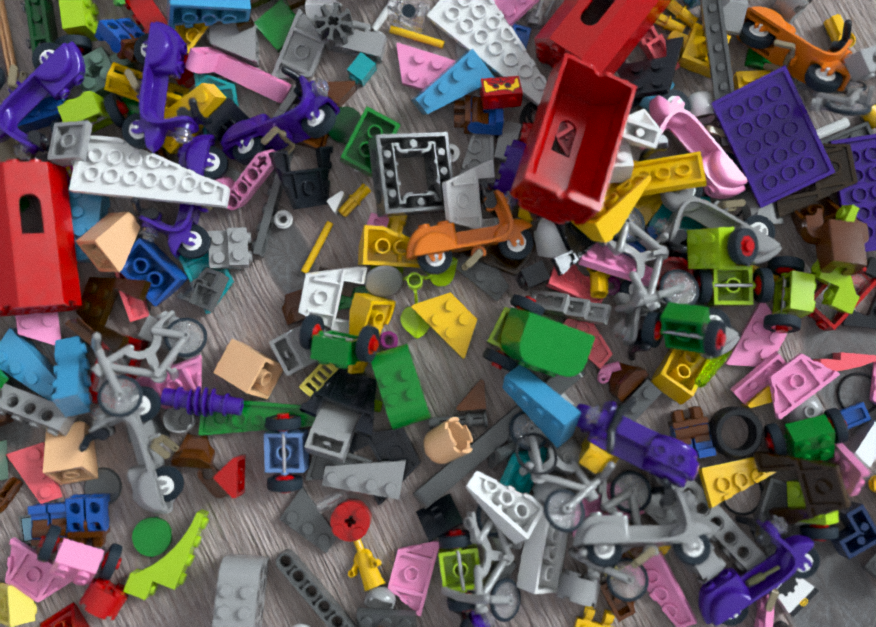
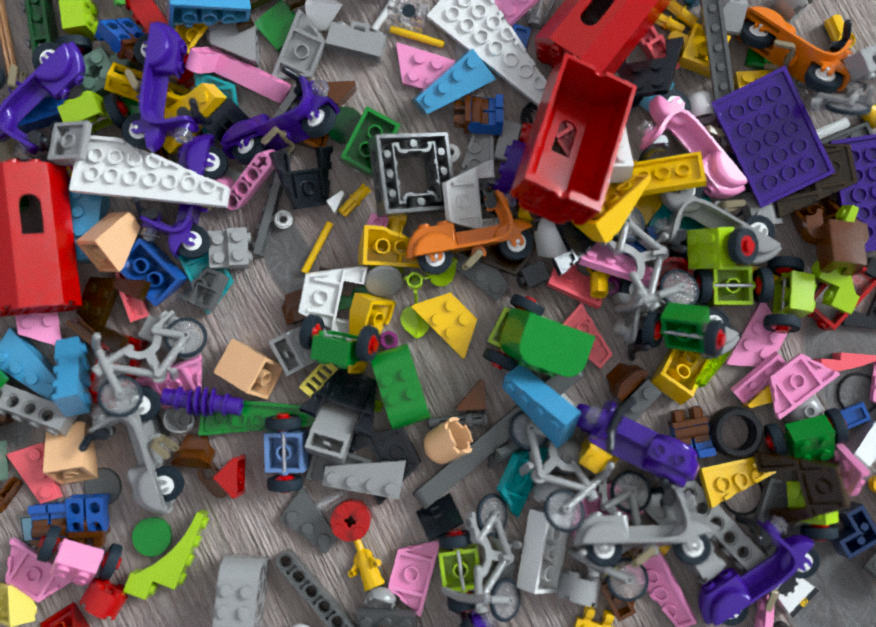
(325, 25): dark grey gear -> none
(361, 69): teal brick -> none
(501, 92): red brick -> none
(509, 510): white wedge -> none
(526, 468): black piece -> none
(572, 308): light grey slope -> none
(606, 372): bright pink arm -> none
(641, 130): white slope -> none
(760, 576): olive piece -> none

